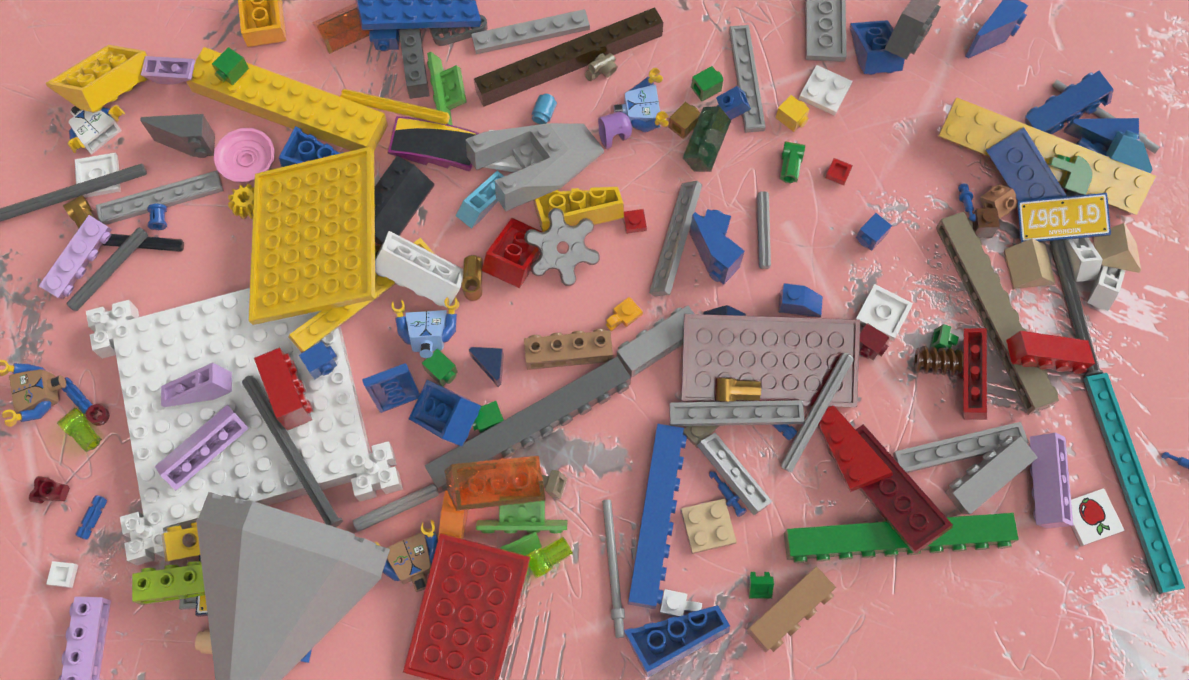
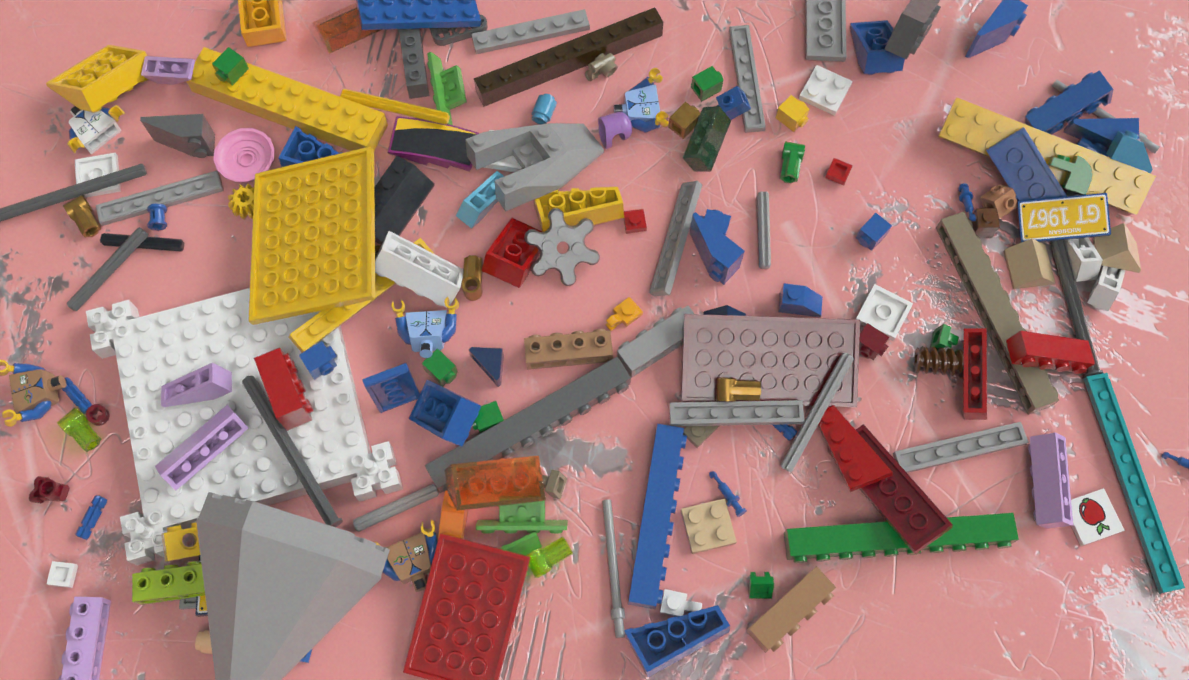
(75, 257): lavender brick -> none
(385, 39): blue brick -> none
(734, 473): light grey plate -> none
(991, 474): light grey brick -> none

